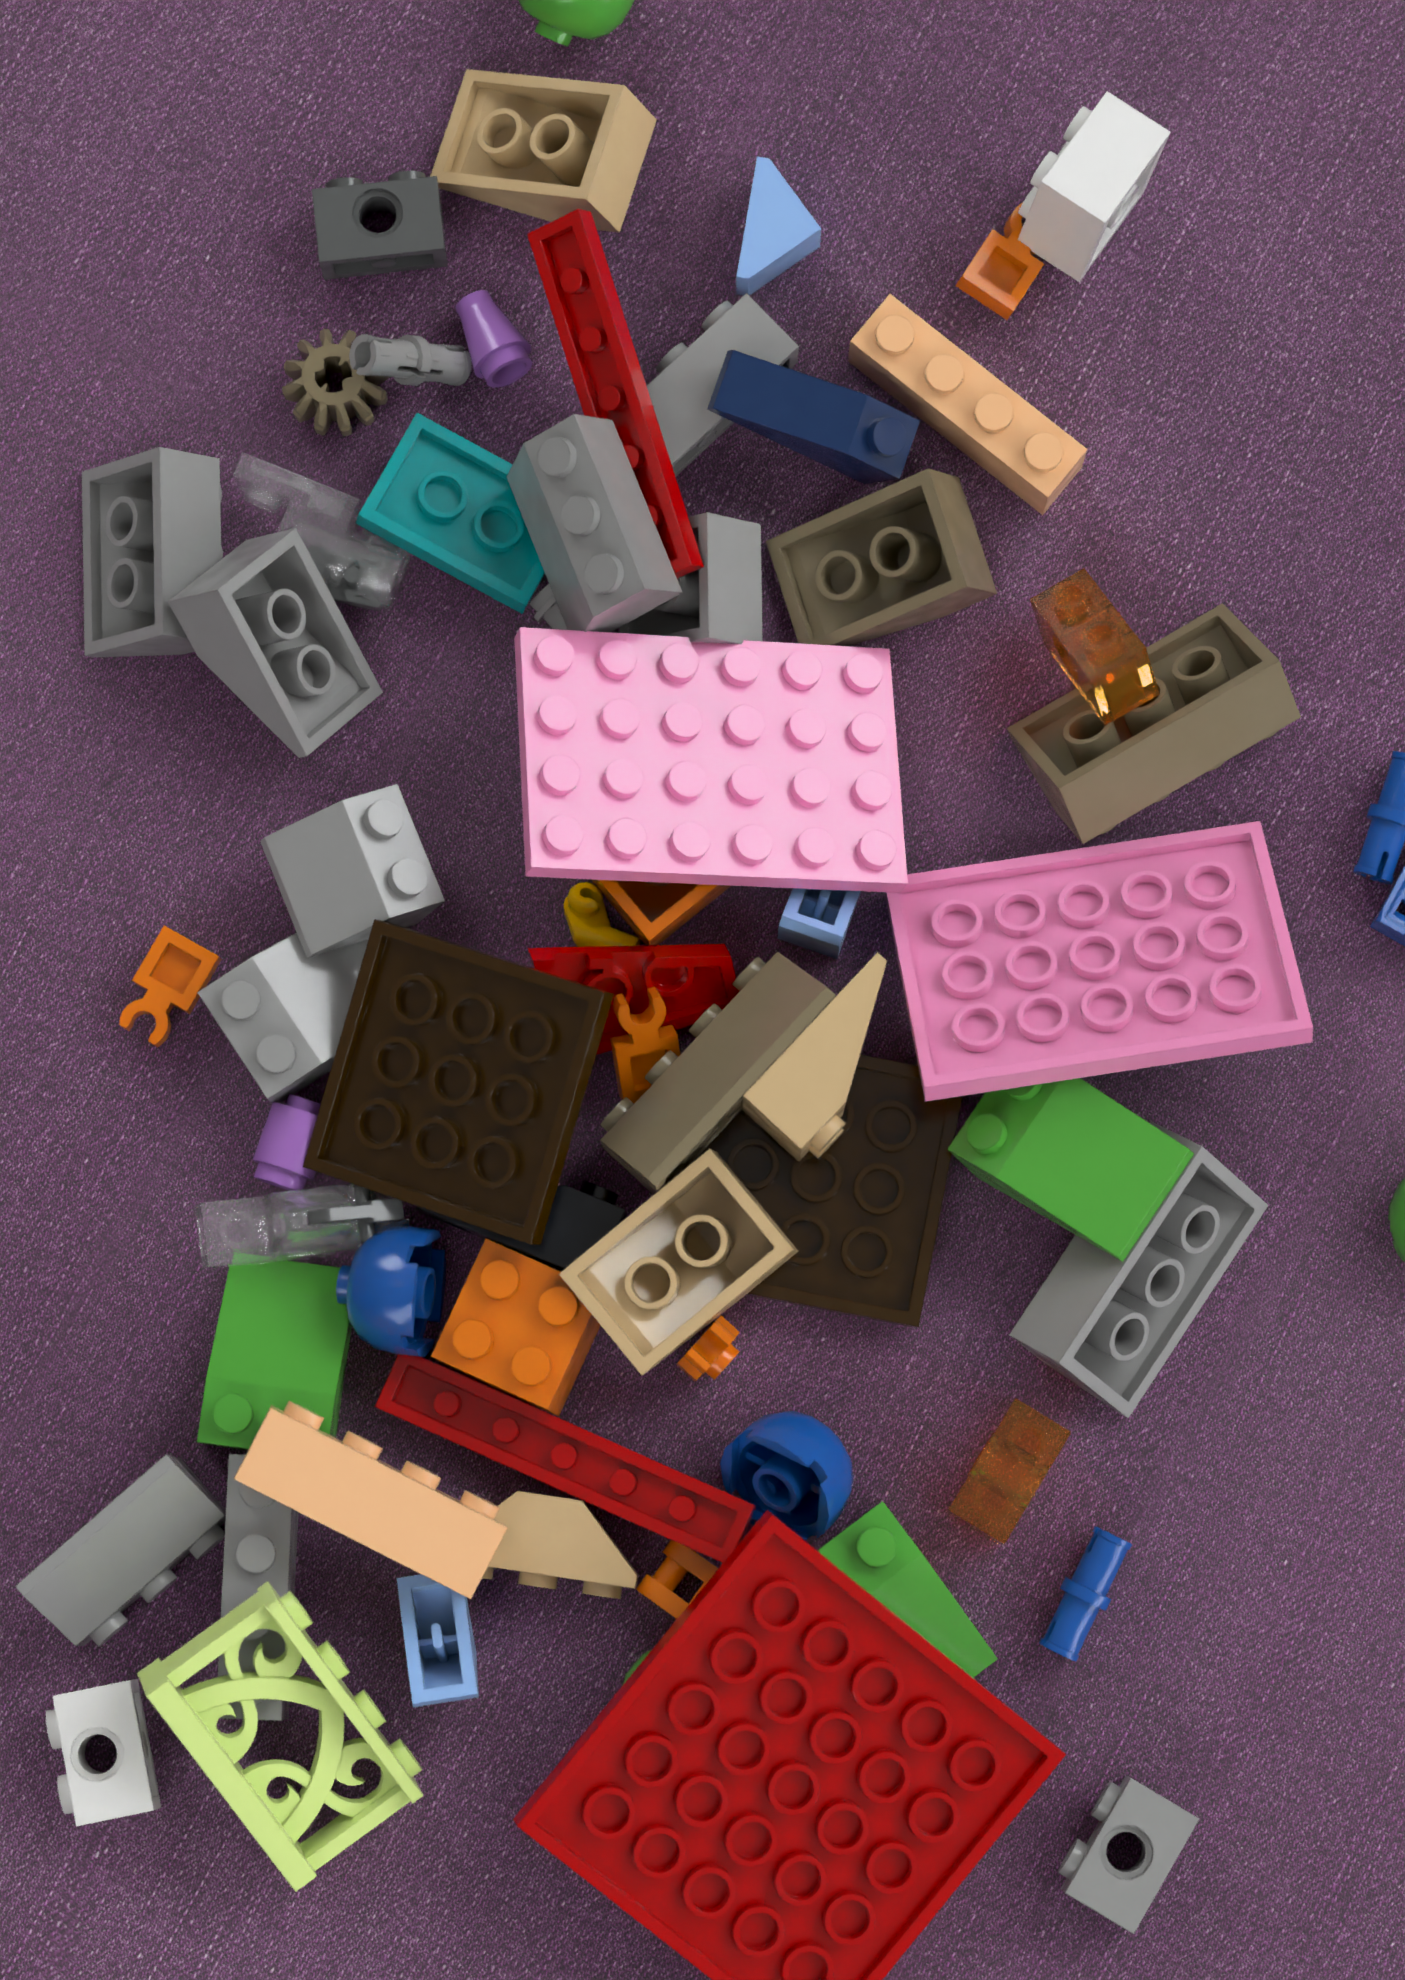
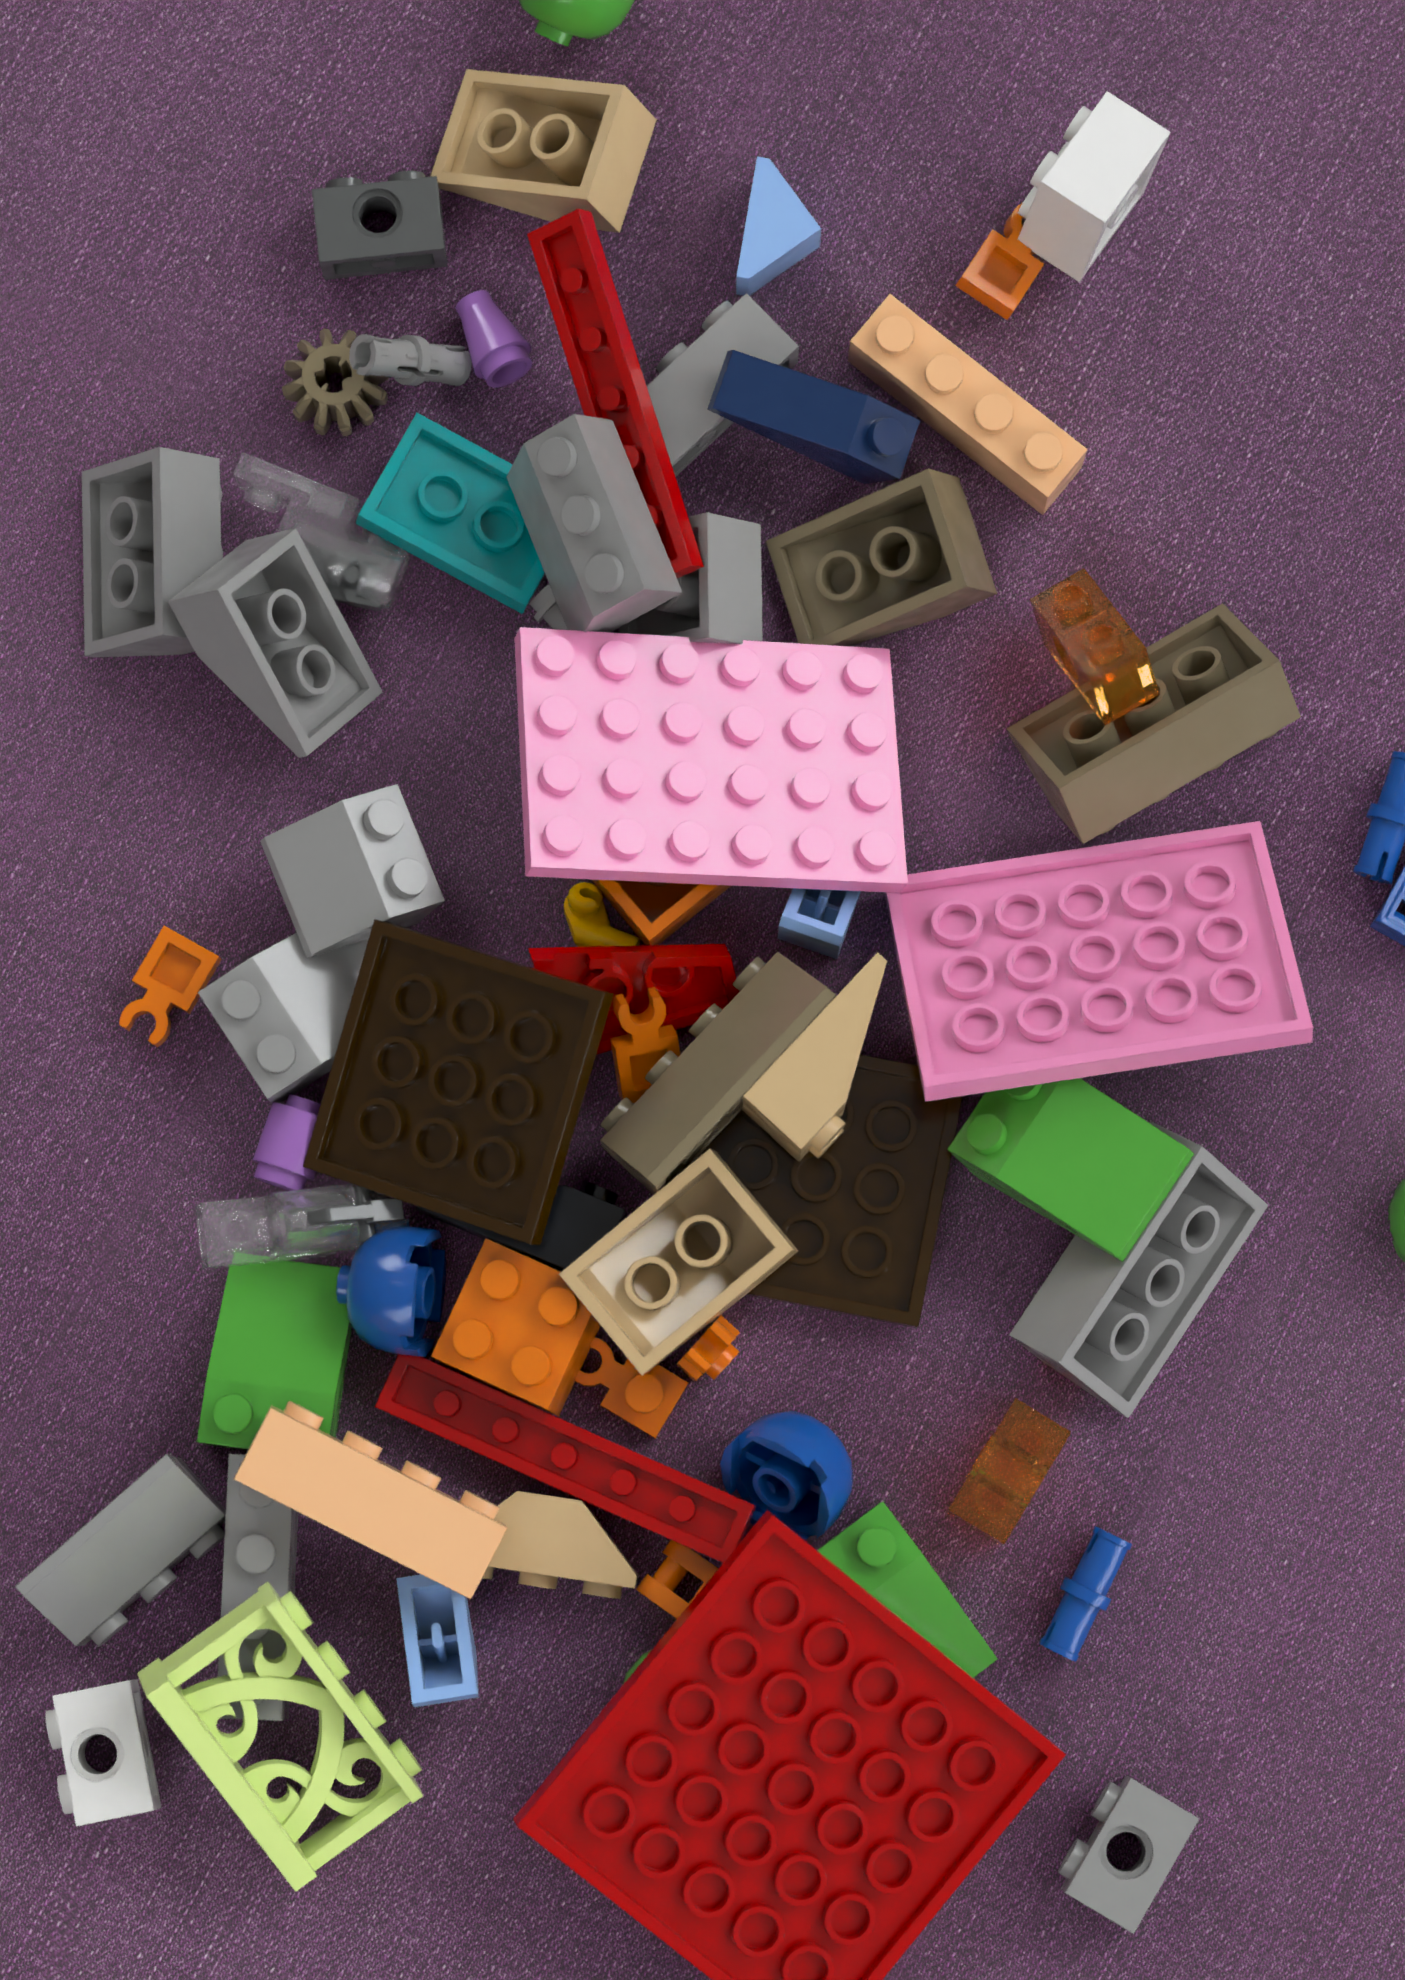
(635, 1398): none -> orange plate

